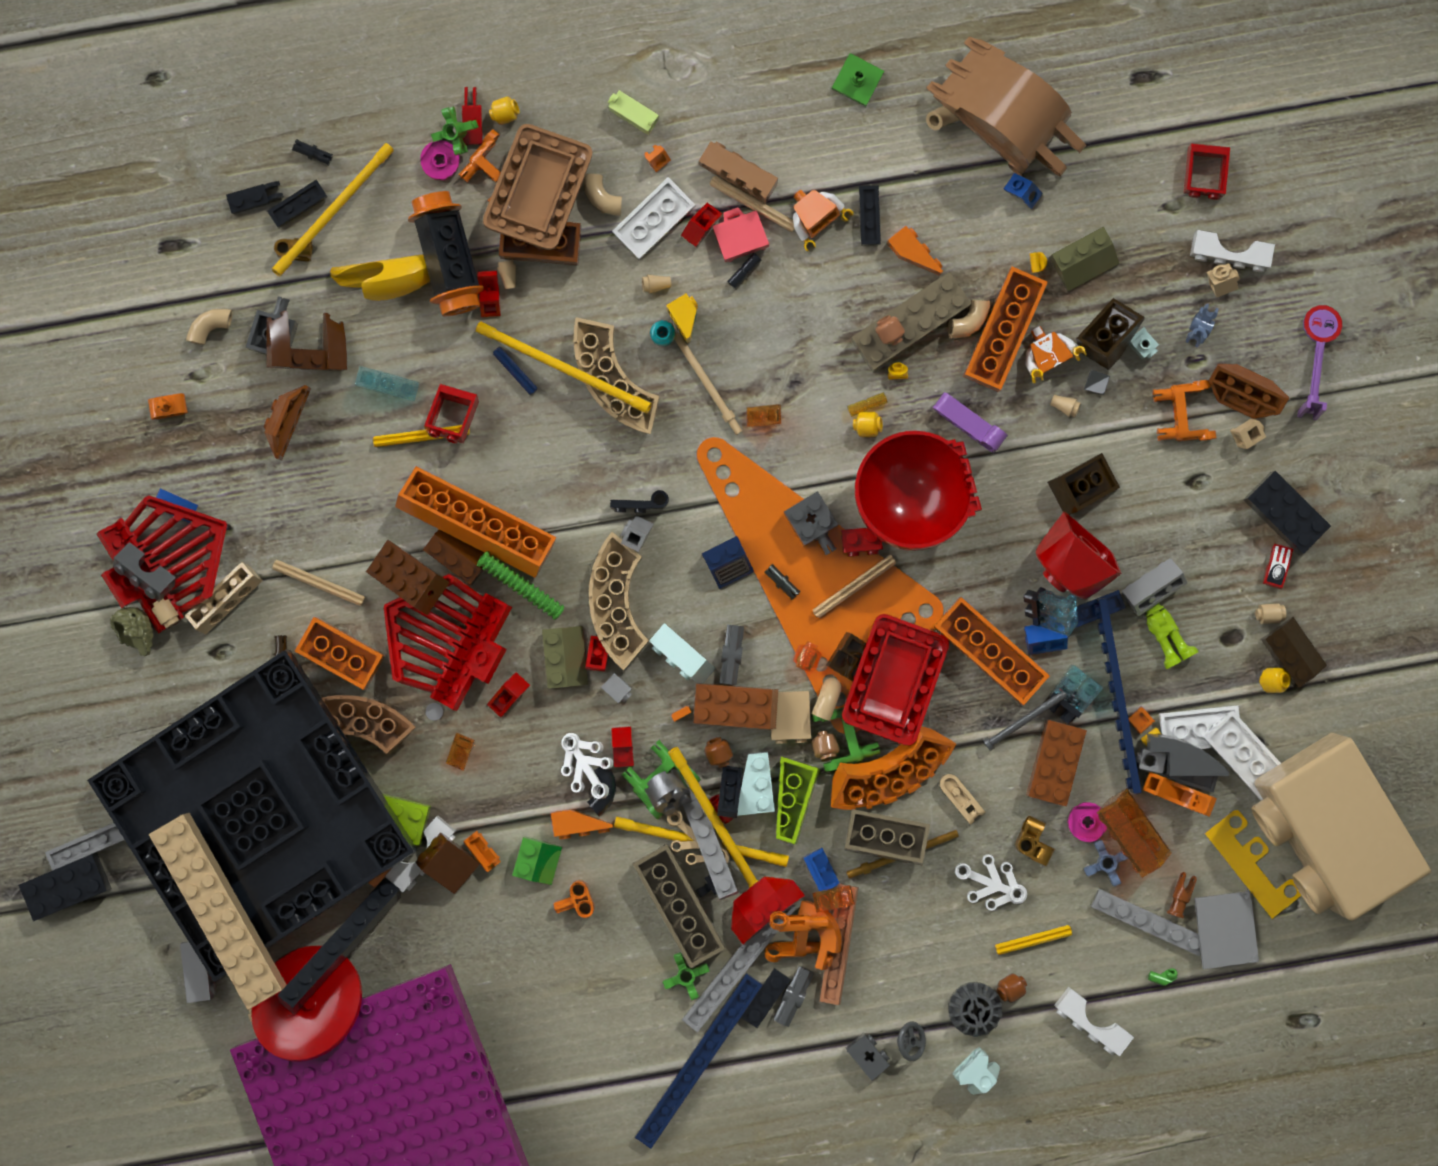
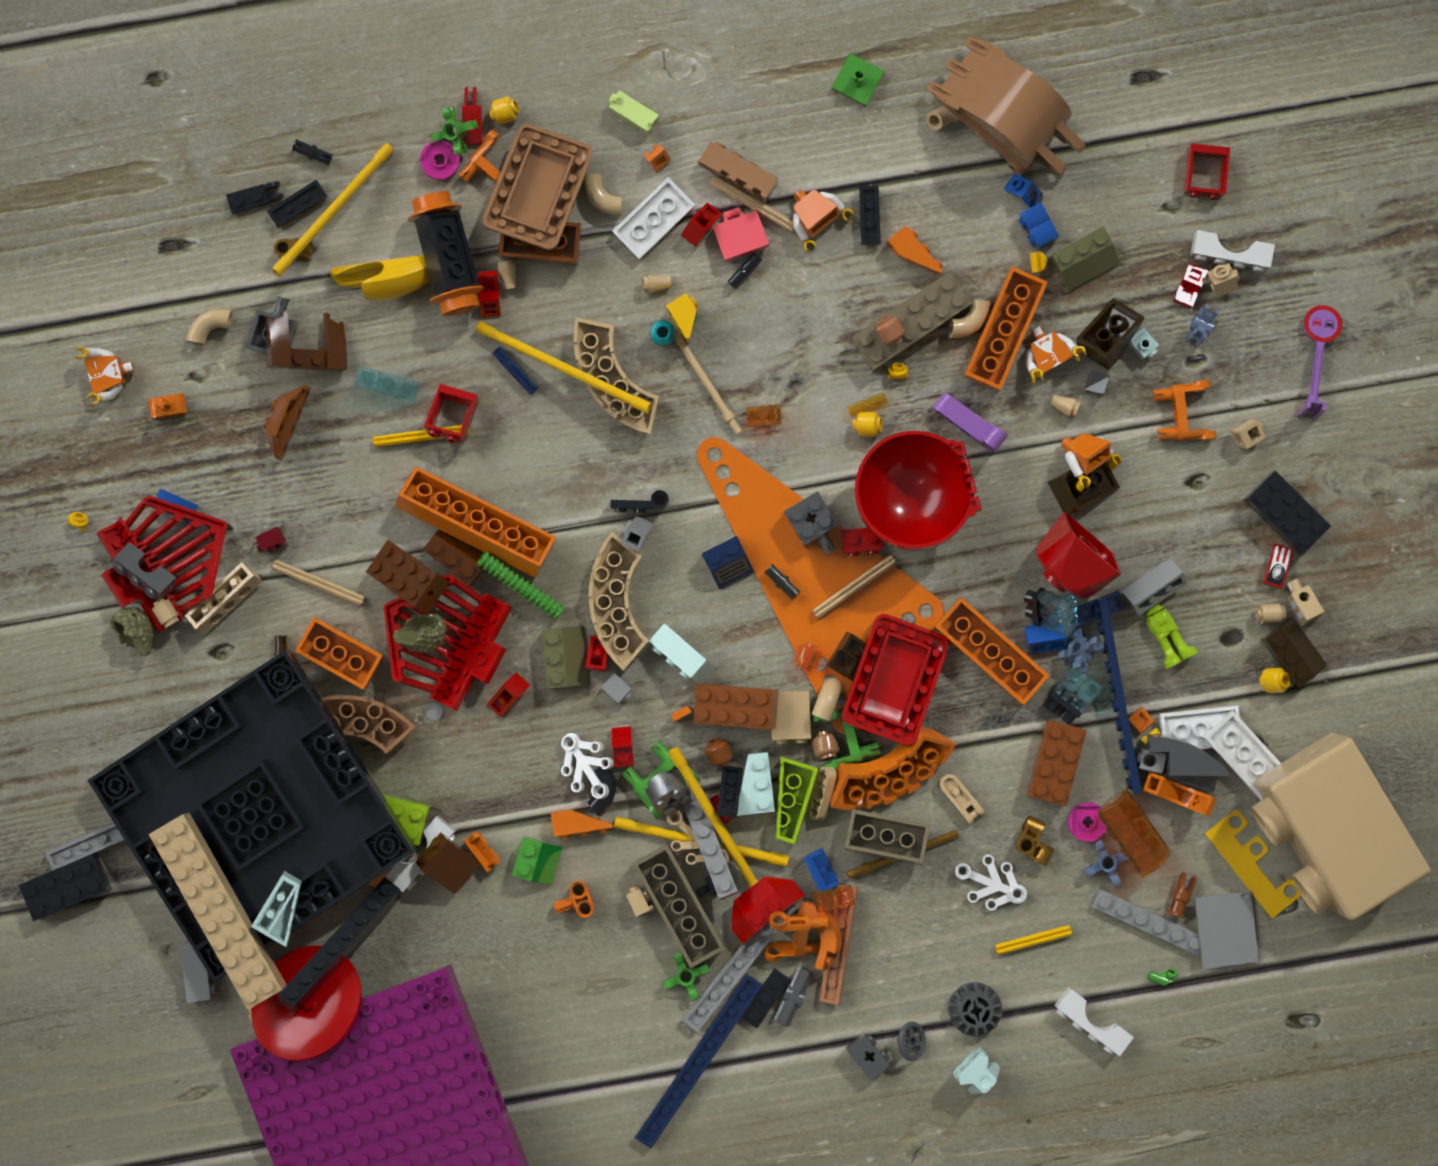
(78, 520): none -> yellow plate
(105, 373): none -> torso
(270, 540): none -> dark red brick
(279, 910): none -> light aqua wedge
(421, 633): none -> olive piece
(460, 751): clear orange slope -> none
(639, 900): none -> tan brick
(732, 654): dark grey piece -> none
(824, 781): none -> tan beam
(1011, 988): dark orange head -> none
(1024, 720): dark grey bar -> none
(1038, 226): none -> blue brick
(1080, 651): none -> sand blue pin
(1086, 454): none -> orange torso
(1190, 285): none -> slope
(1247, 391): dark orange wedge -> none
(1307, 610): none -> tan torso

